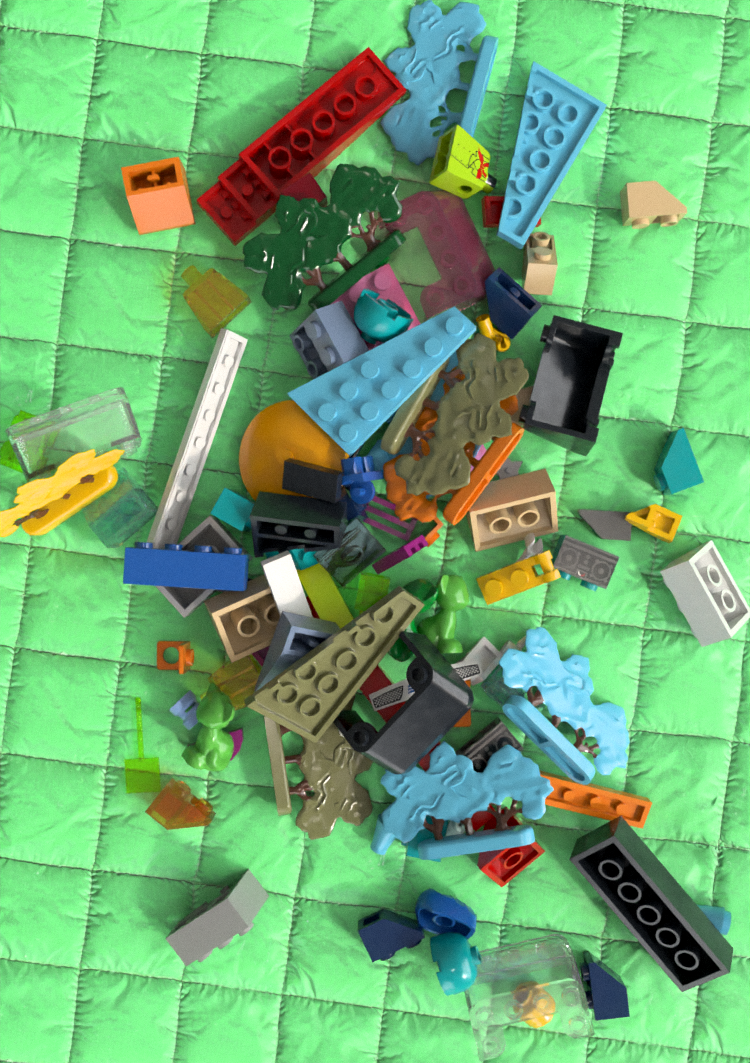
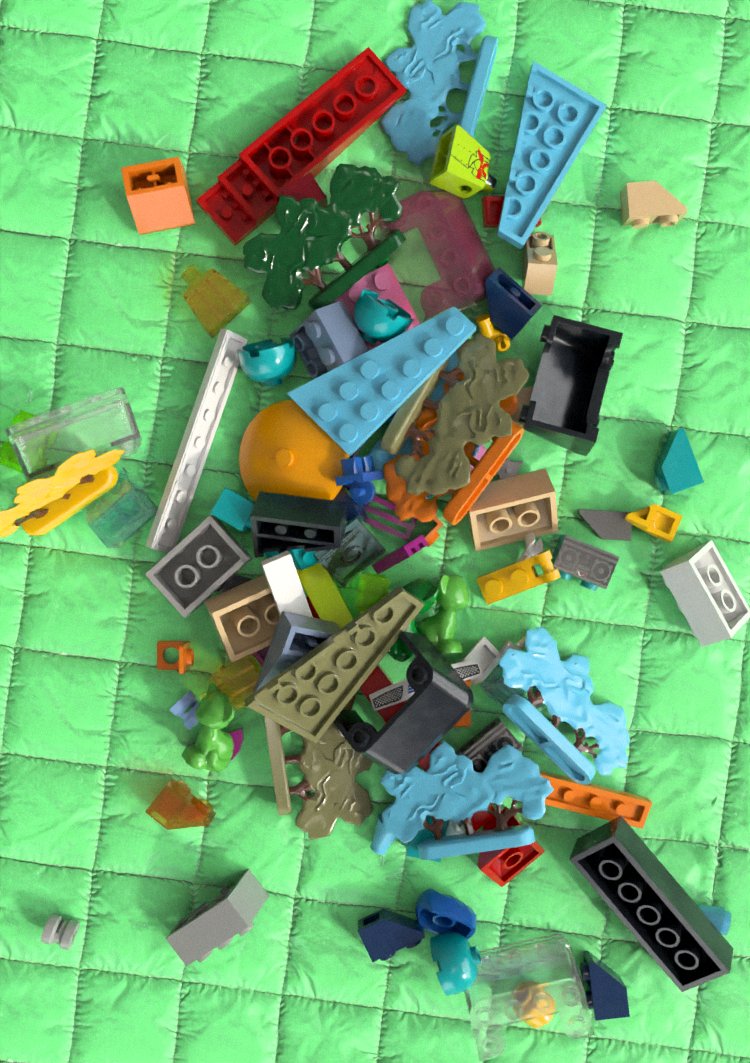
(60, 931): none -> light grey wheel
(142, 773): clear neon green piece -> none
(186, 568): blue brick -> none
(268, 361): none -> teal cylinder
(312, 480): black tile -> none

